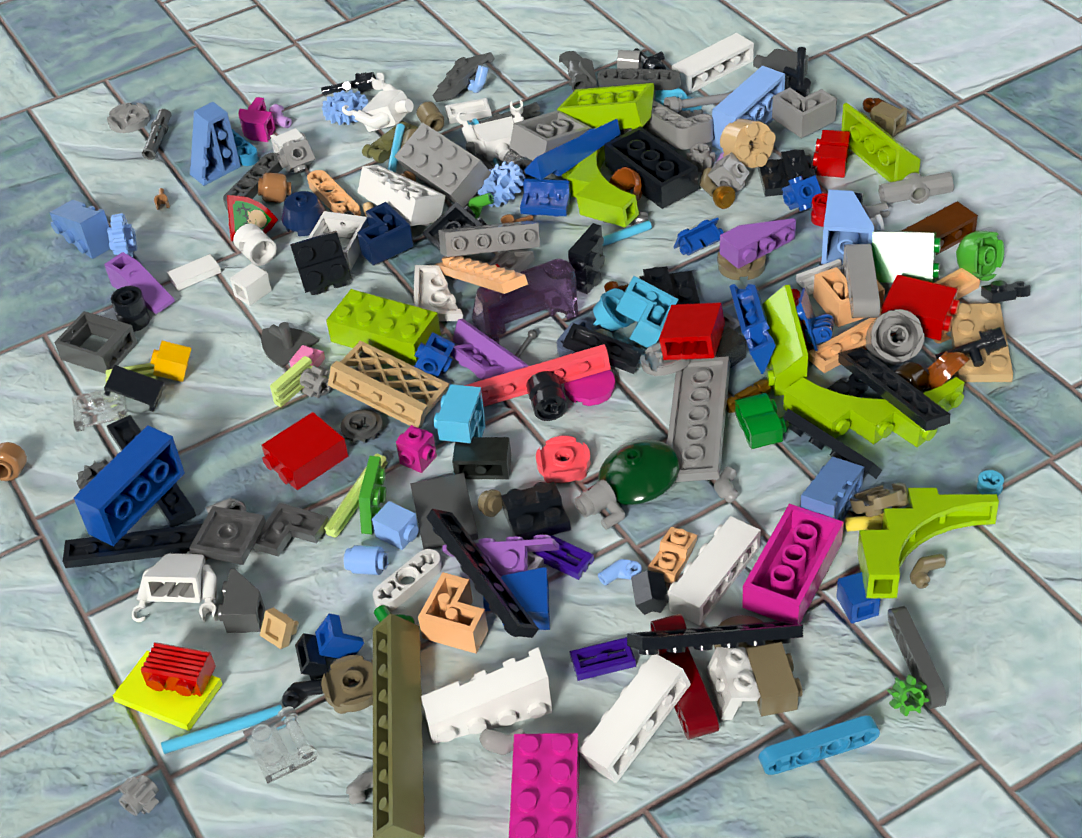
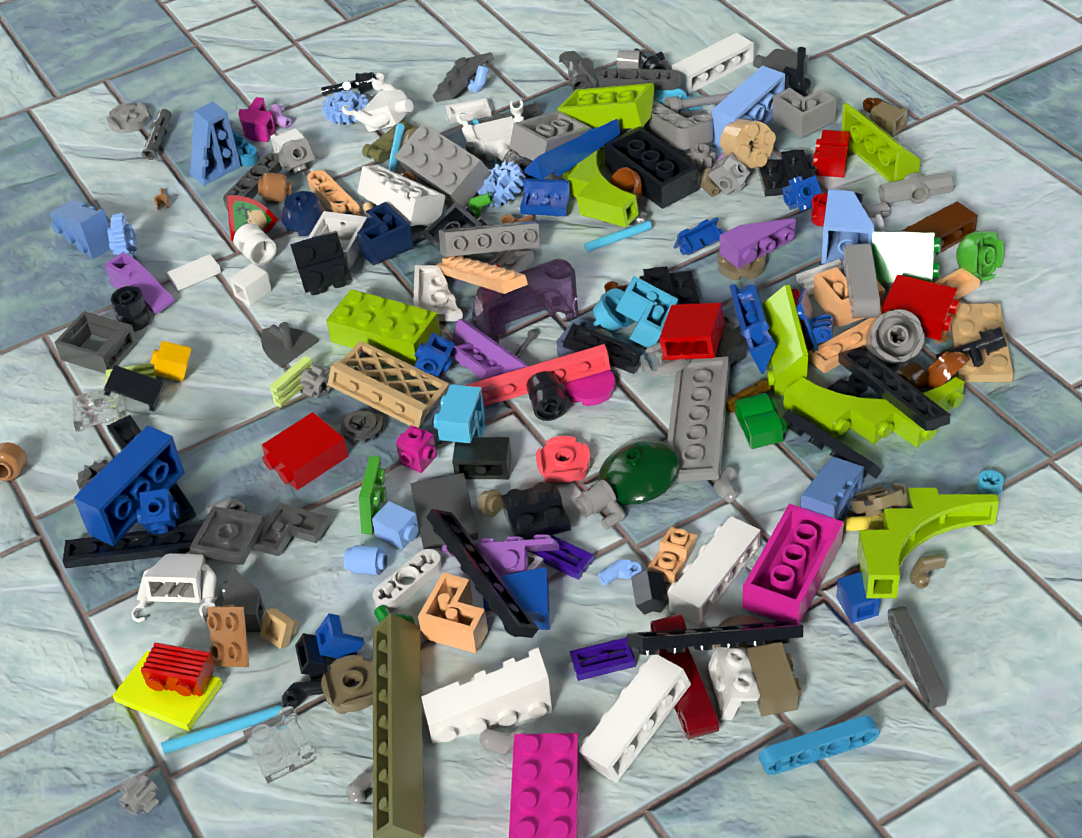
(157, 511): none -> blue brick
(228, 635): none -> medium nougat hinge
(317, 356): bright pink plate -> none
(348, 505): yellowish green axle -> none
(430, 115): dark tan brick -> none
(587, 258): black plate -> none
(724, 197): pearl gold plate -> none
(915, 692): bright green gear -> none
(1001, 291): black plate -> none

